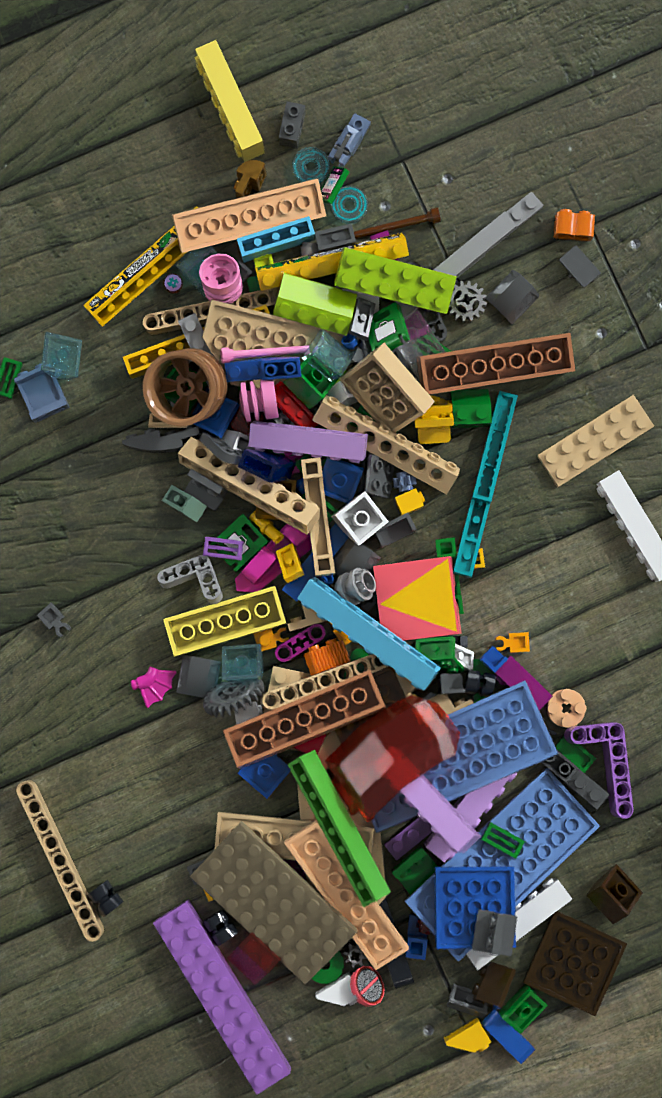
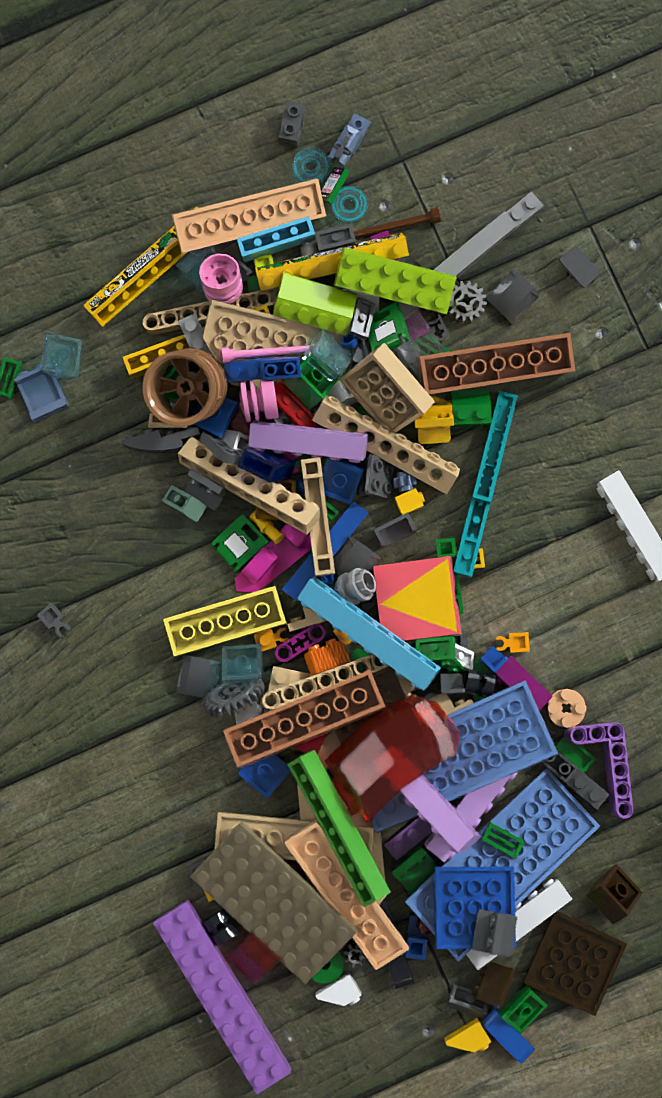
(60, 870): tan beam -> none
(105, 898): black wheel -> none
(153, 684): dark pink arm -> none
(173, 283): tile -> none
(200, 572): light grey beam -> none
(206, 545): medium lavender tile -> none
(229, 101): light yellow brick -> none
(250, 176): pearl gold brick -> none
(289, 563): yellow plate -> none
(360, 518): white slope -> none
(367, 986): tile -> none
(574, 225): orange brick -> none
(595, 441): tan plate -> none

